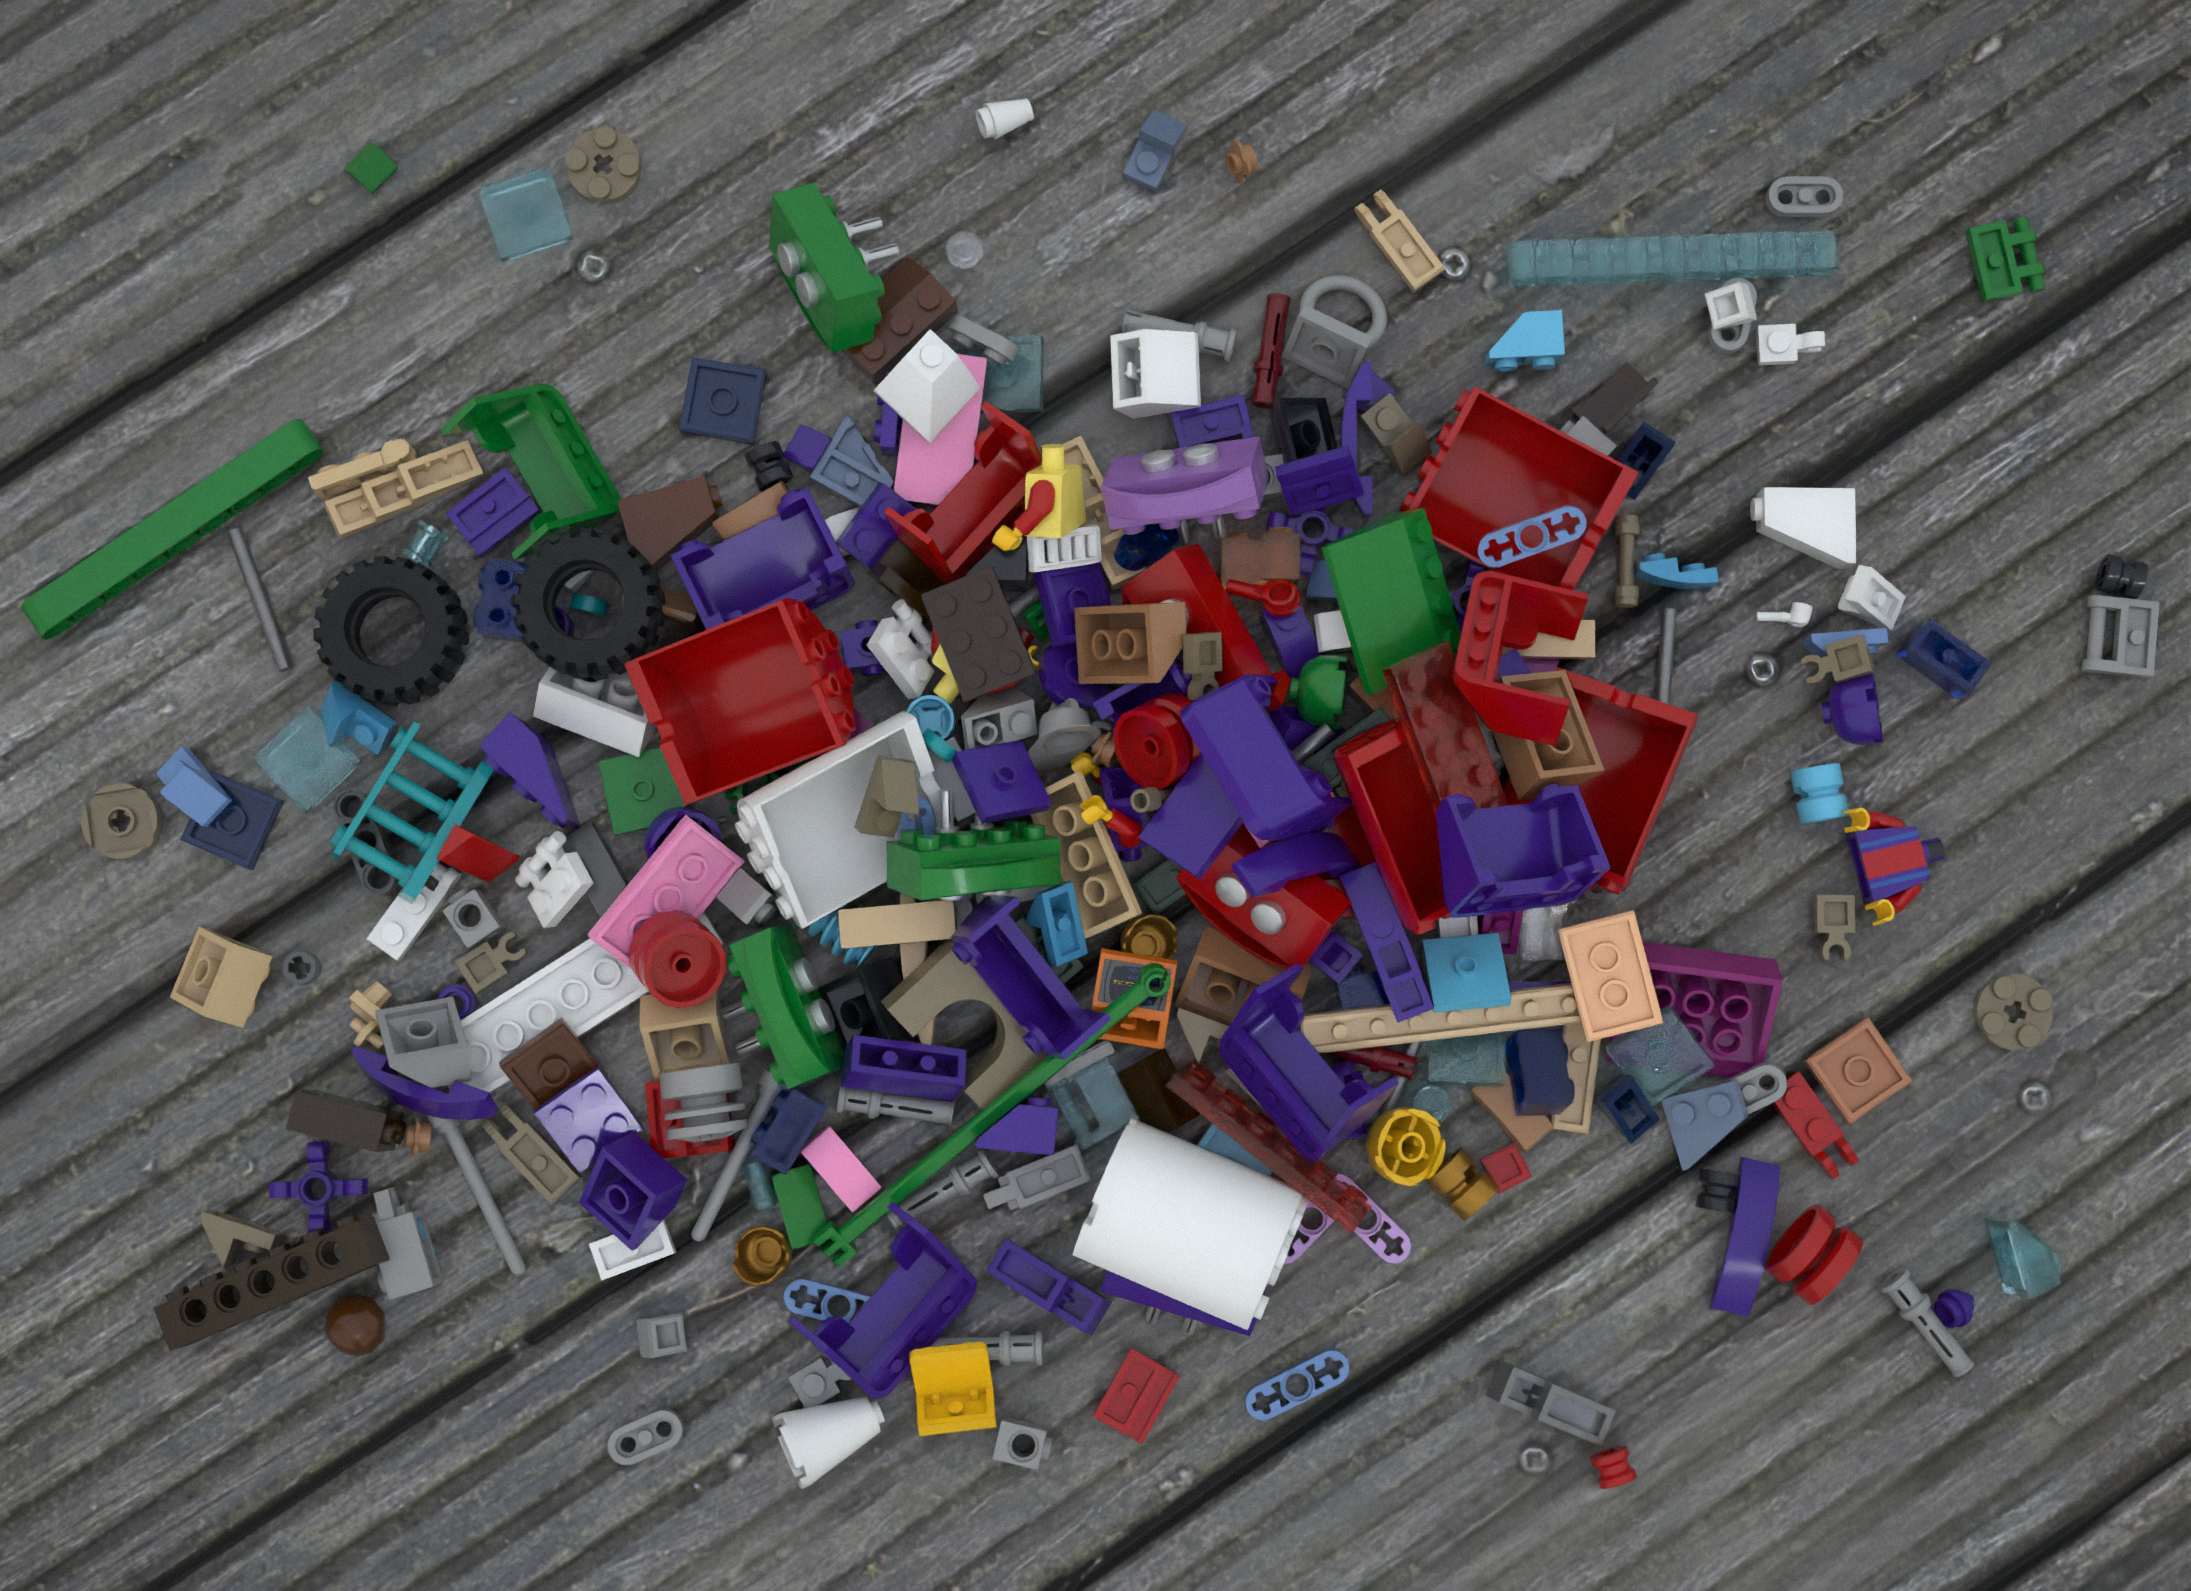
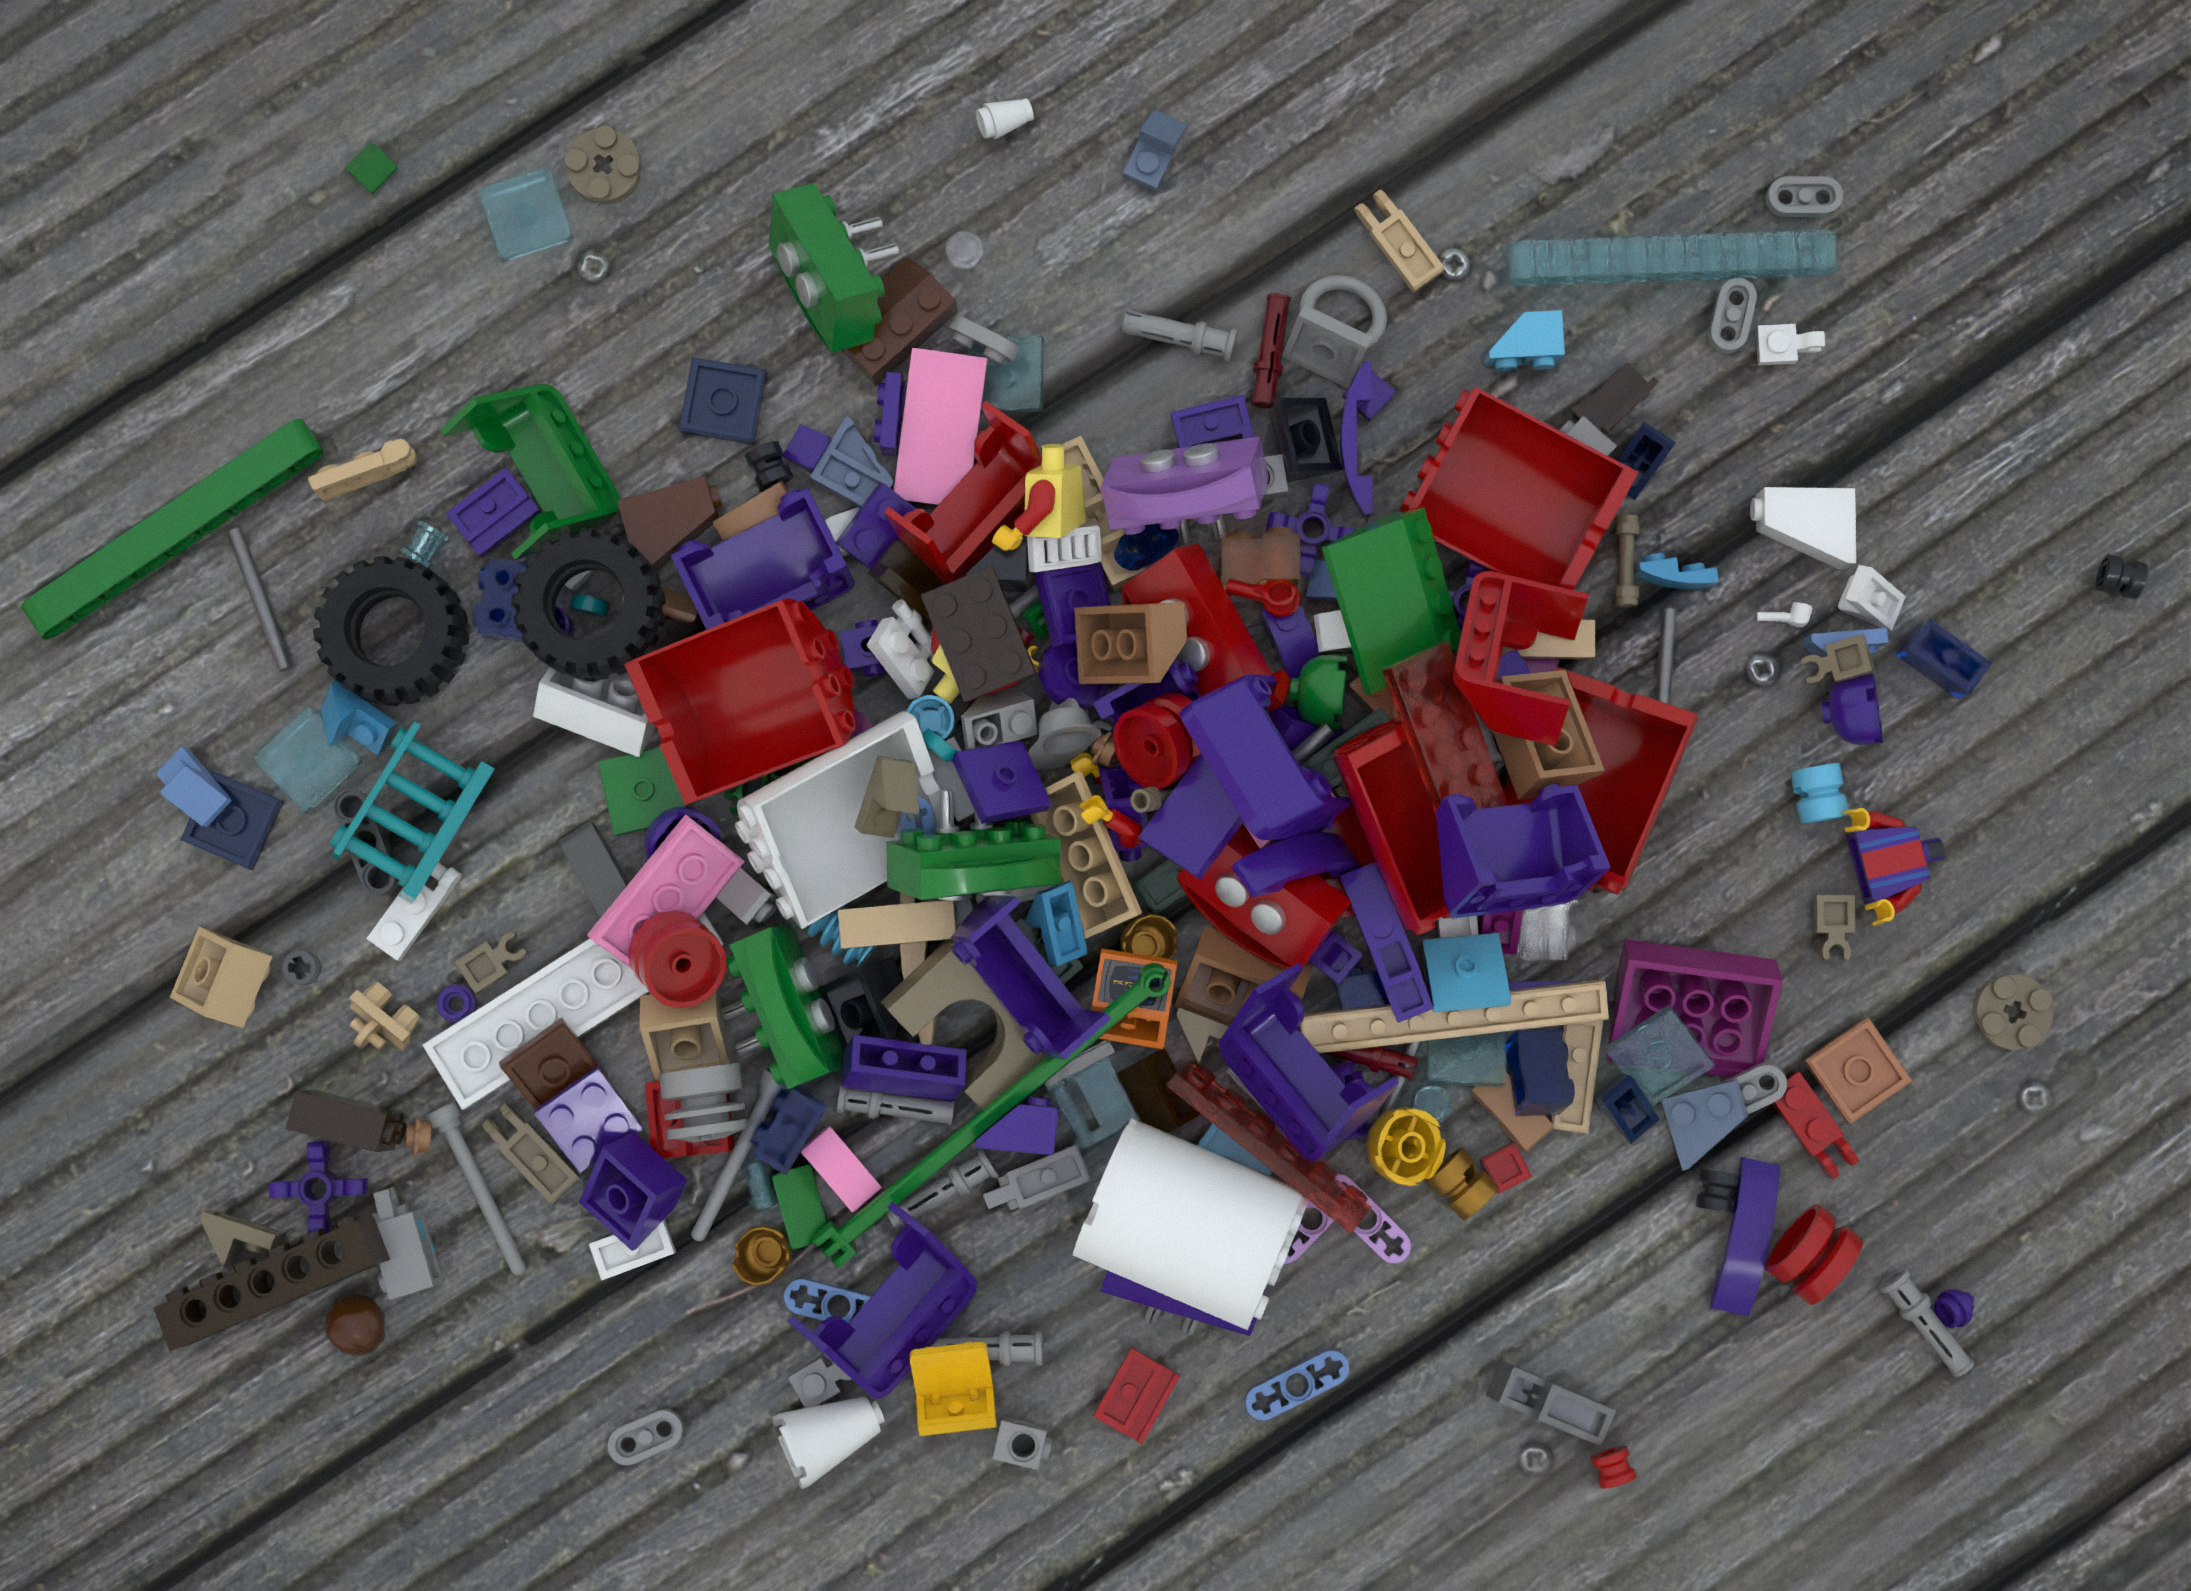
(105, 807): dark tan plate -> none
(403, 489): tan slope -> none
(426, 1042): light grey slope -> none
(461, 1102): dark purple slope -> none
(475, 854): red slope -> none
(487, 927): light grey brick -> none
(531, 760): dark purple slope -> none
(560, 887): white plate -> none
(661, 1335): light grey slope -> none
(928, 386): white slope -> none
(1049, 1287): dark purple slope -> none
(1155, 372): white slope -> none
(1202, 658): dark tan plate -> none
(1241, 161): medium nougat plate -> none
(1319, 480): dark purple plate -> none
(1395, 433): dark tan slope -> none
(1501, 537): medium blue beam -> none
(1610, 975): light nougat tile -> none
(1730, 306): white slope -> none
(1995, 261): green plate -> none
(2022, 1258): clear light blue slope -> none
(2133, 636): light grey plate -> none

